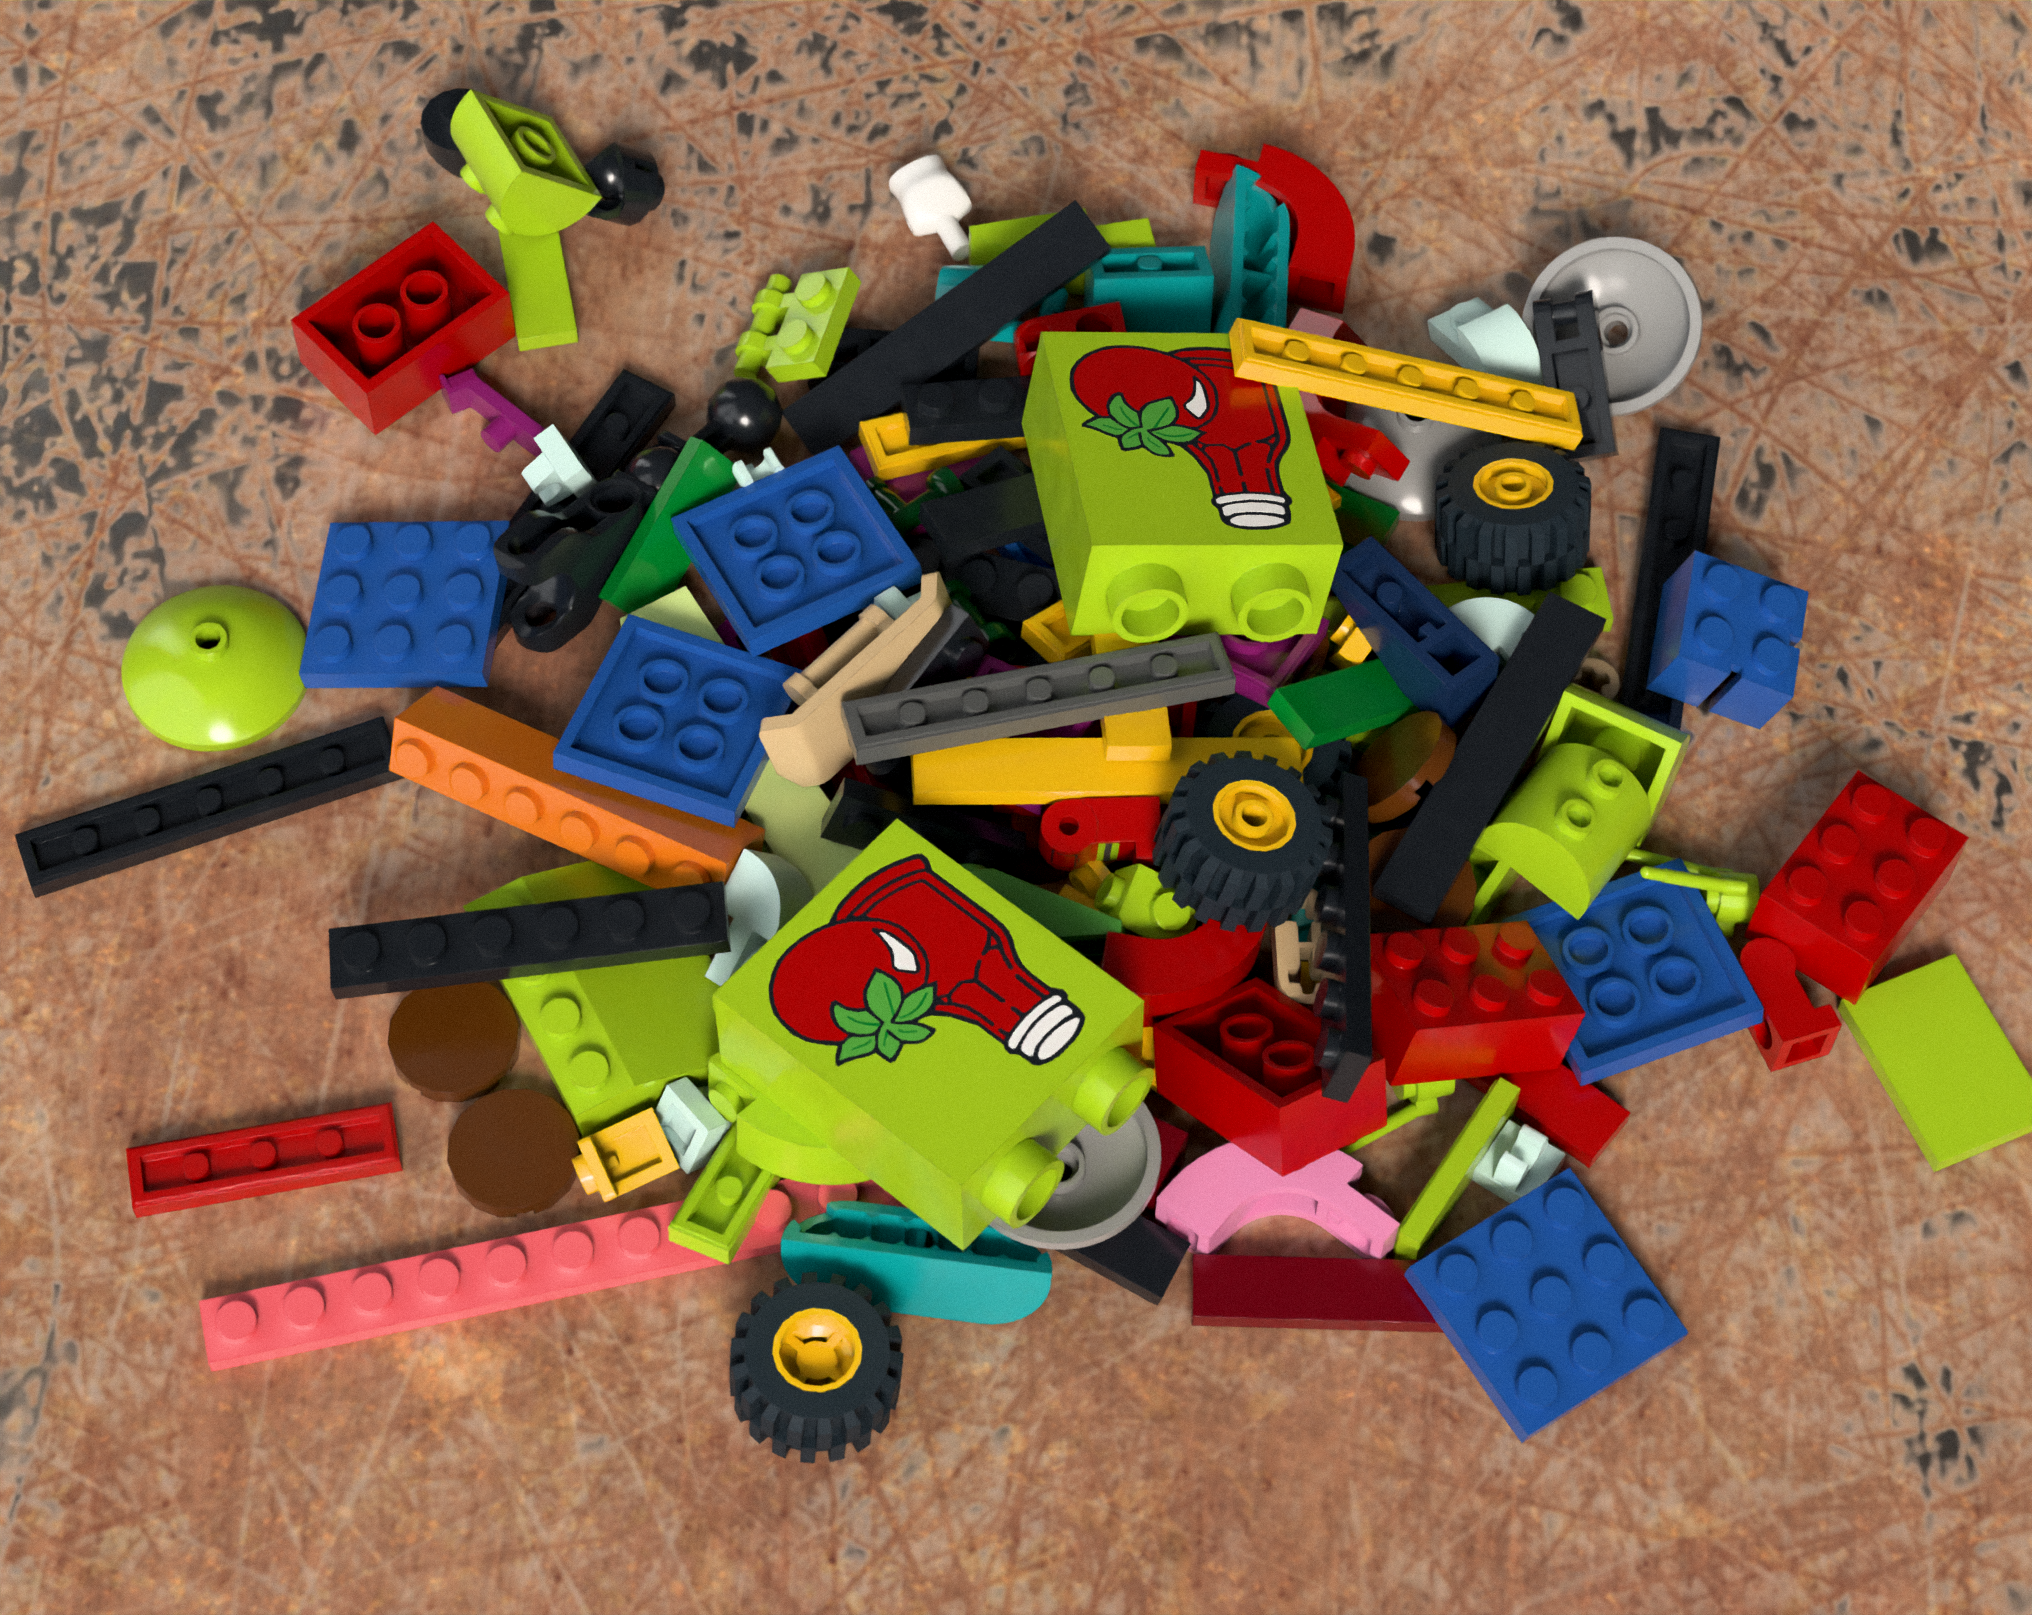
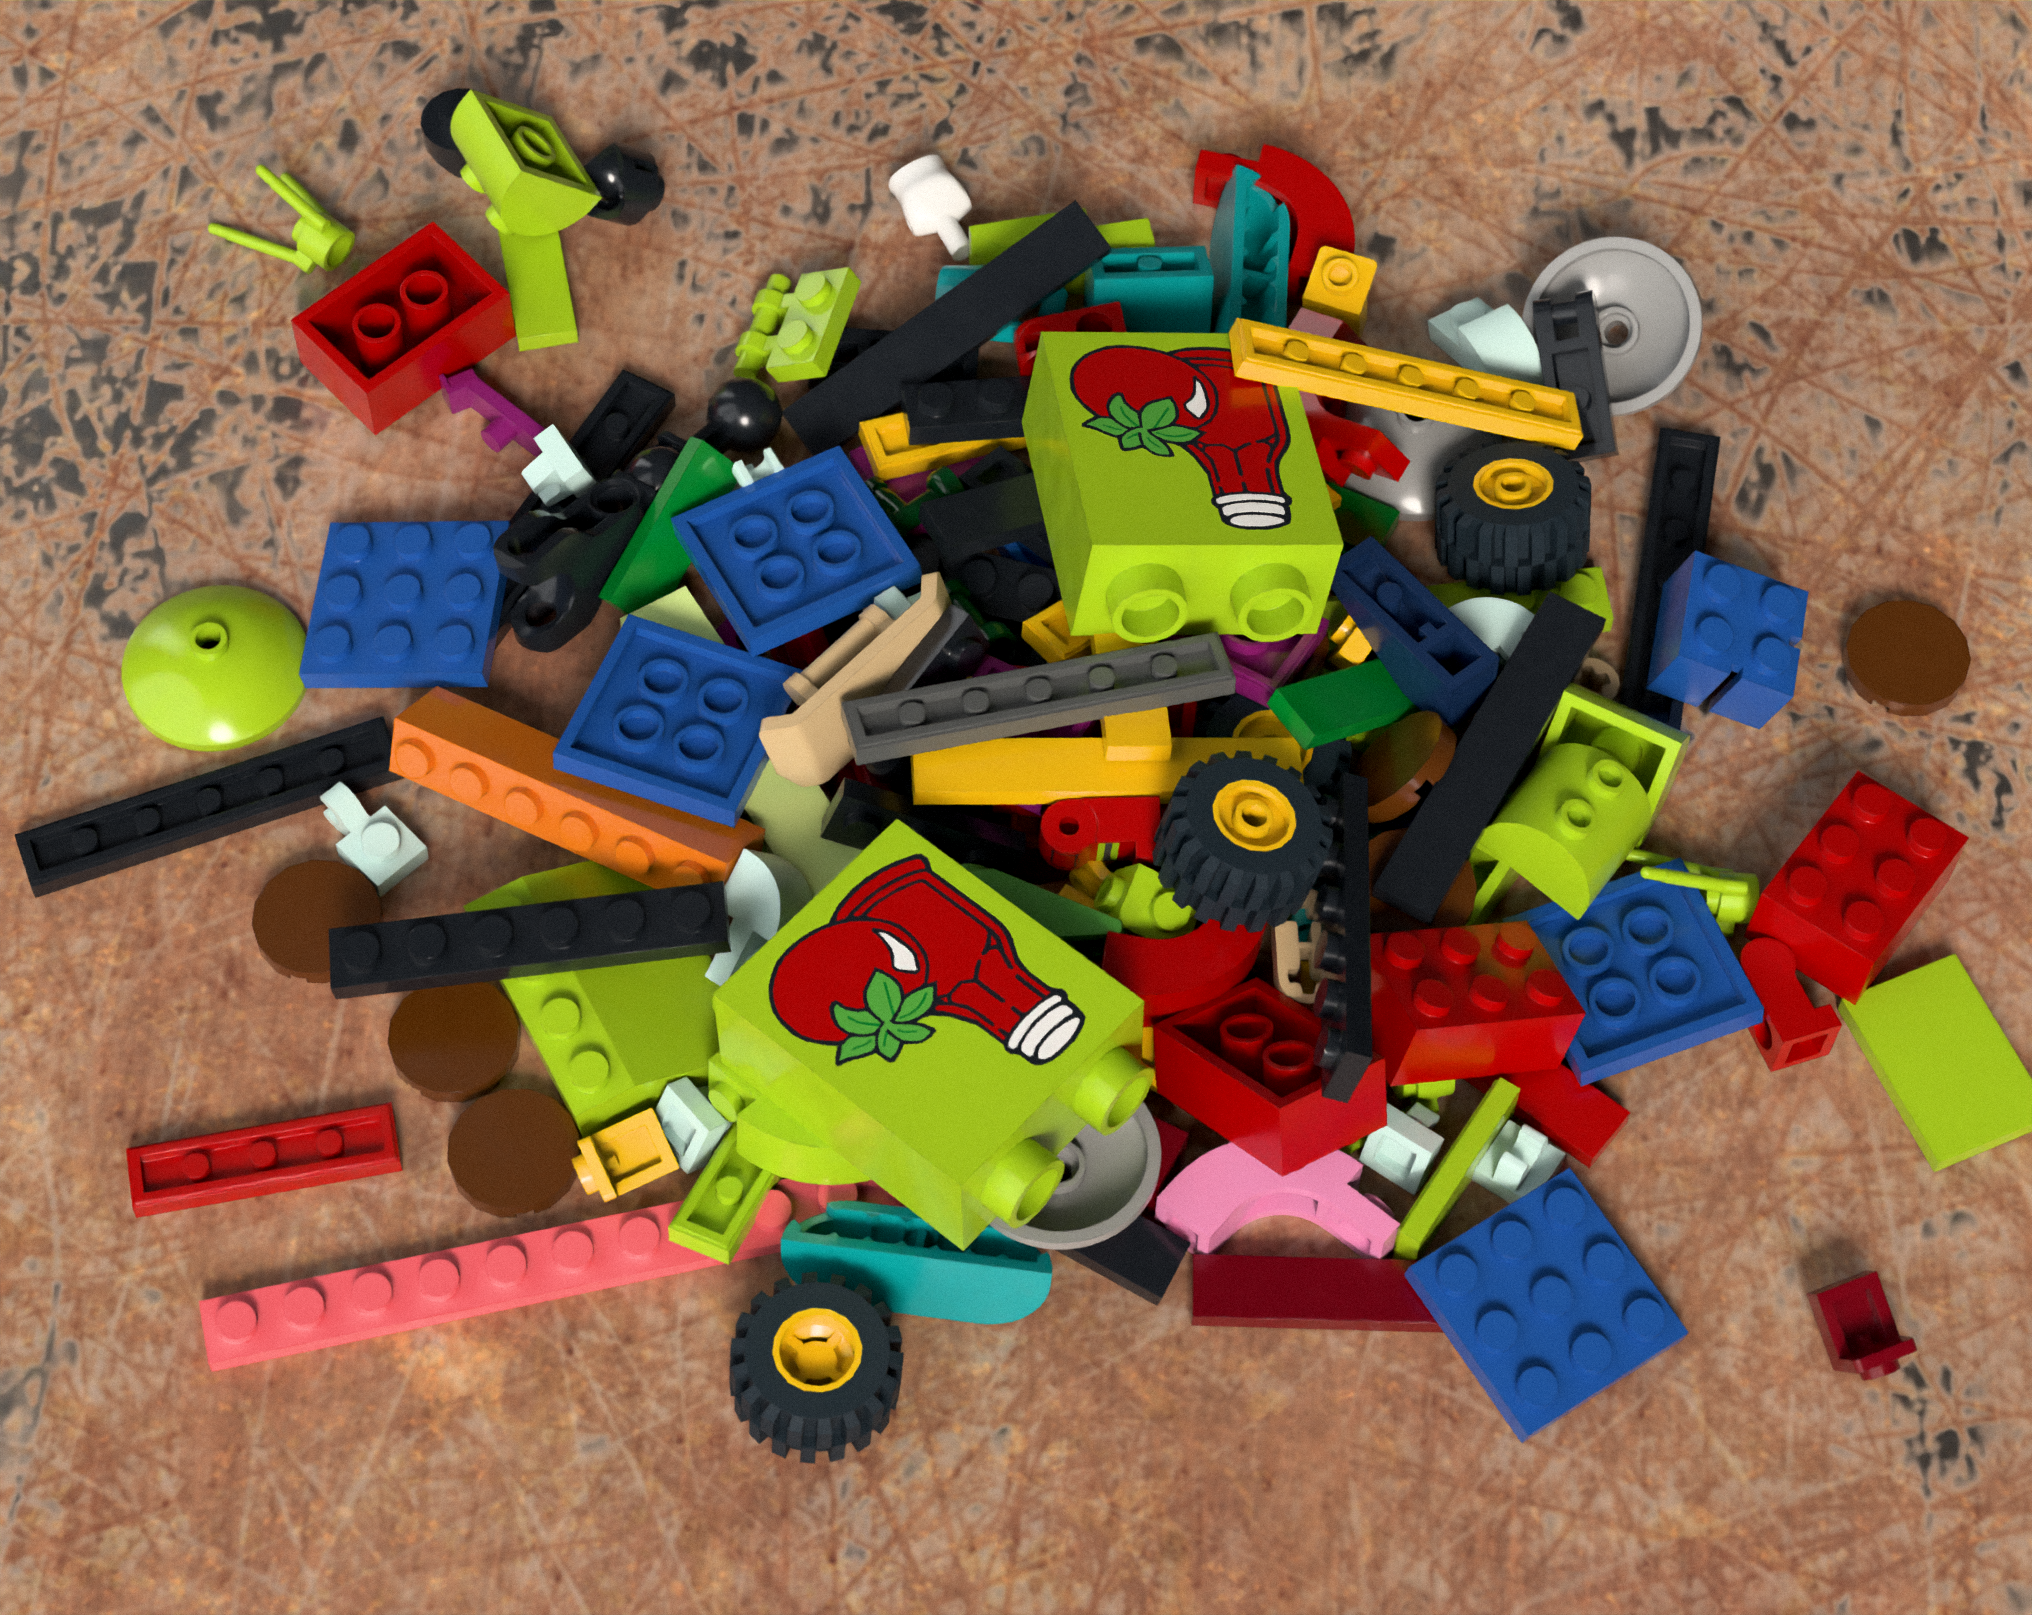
(301, 907): none -> reddish brown tile
(317, 233): none -> lime plant
(375, 844): none -> light aqua plate
(1340, 286): none -> yellow bracket
(1405, 1147): none -> light aqua tile
(1859, 1326): none -> dark red bracket
(1906, 657): none -> reddish brown tile

